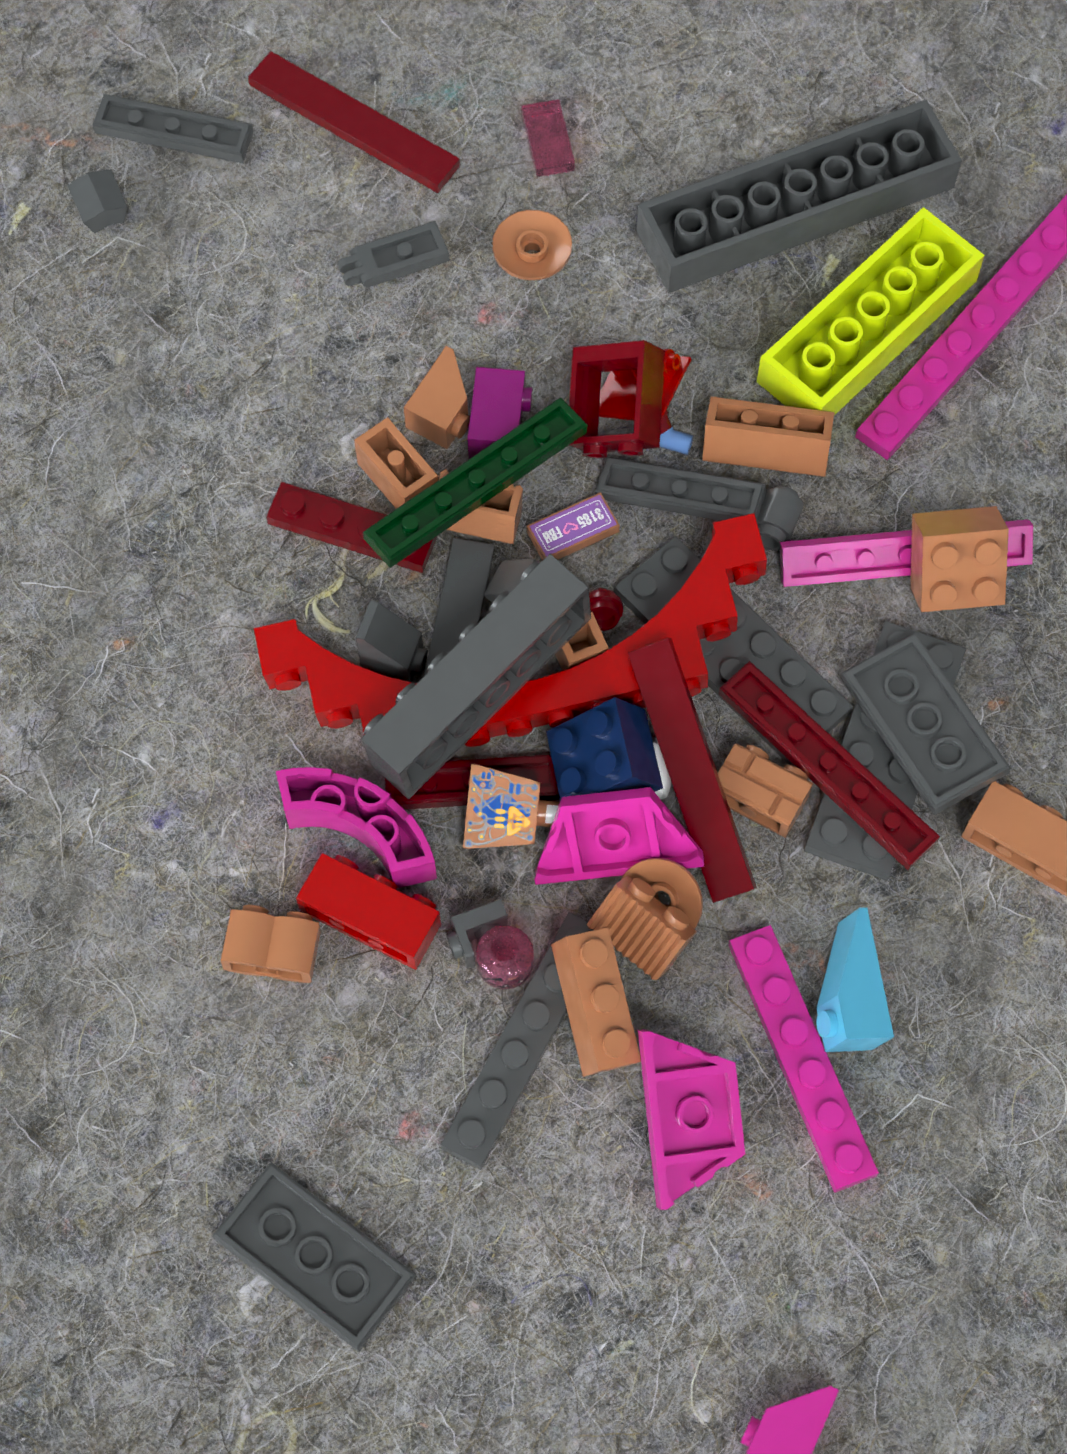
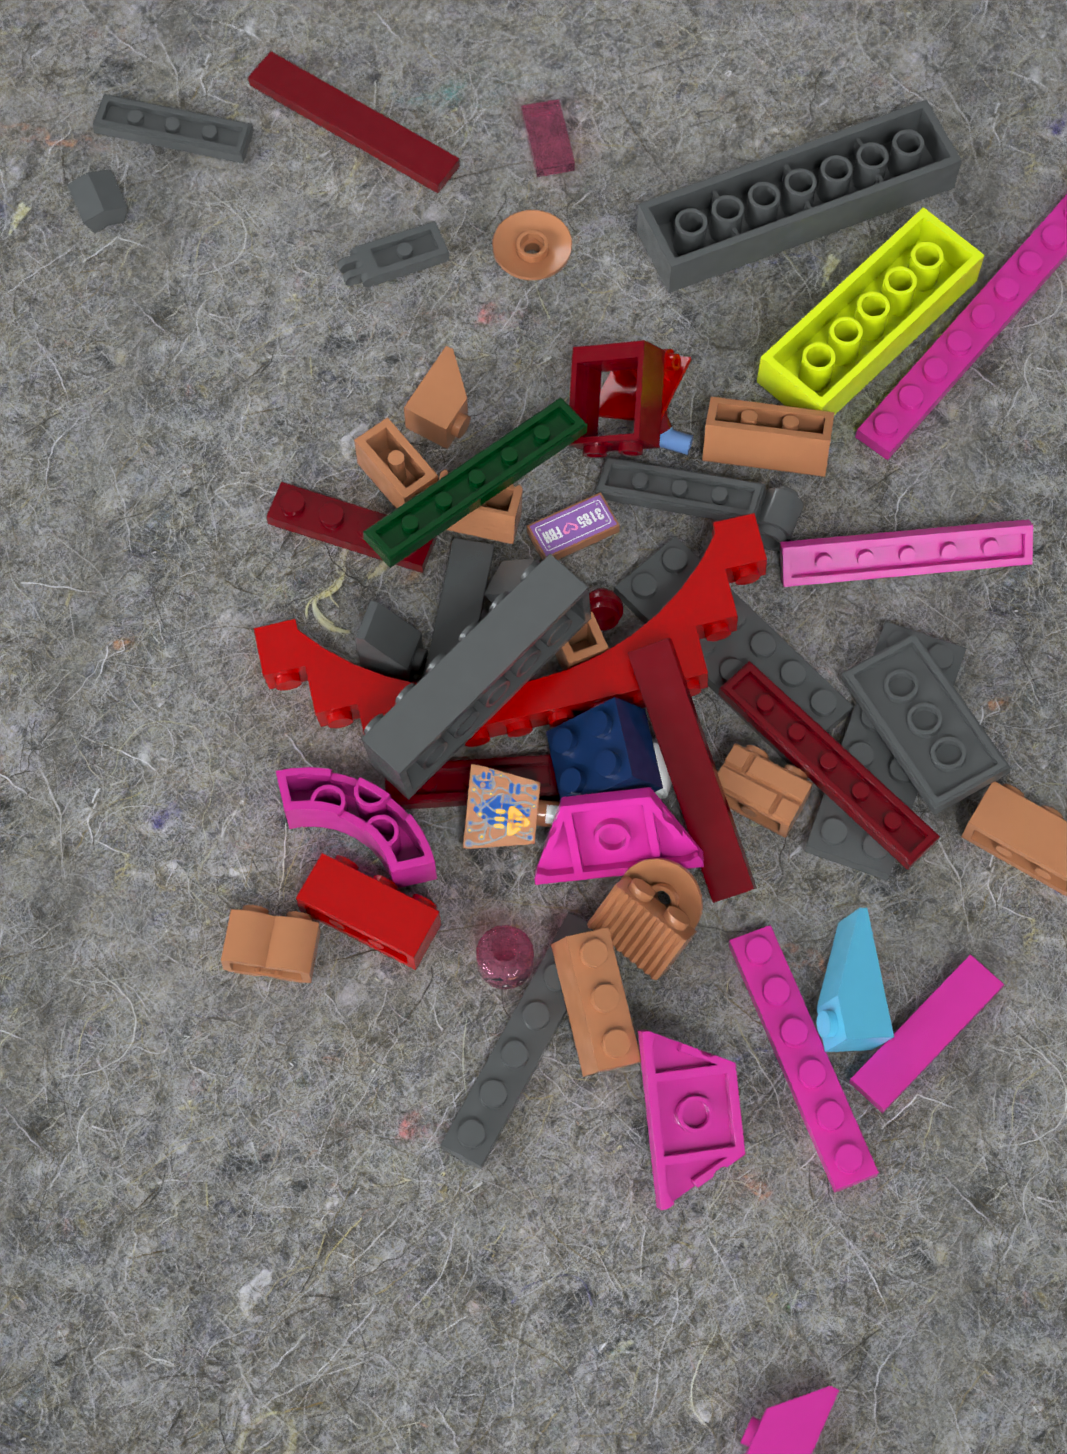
(314, 1257): dark grey tile -> none
(472, 926): dark grey bracket -> none
(496, 406): magenta brick -> none
(926, 1033): none -> dark pink tile
(959, 559): nougat brick -> none

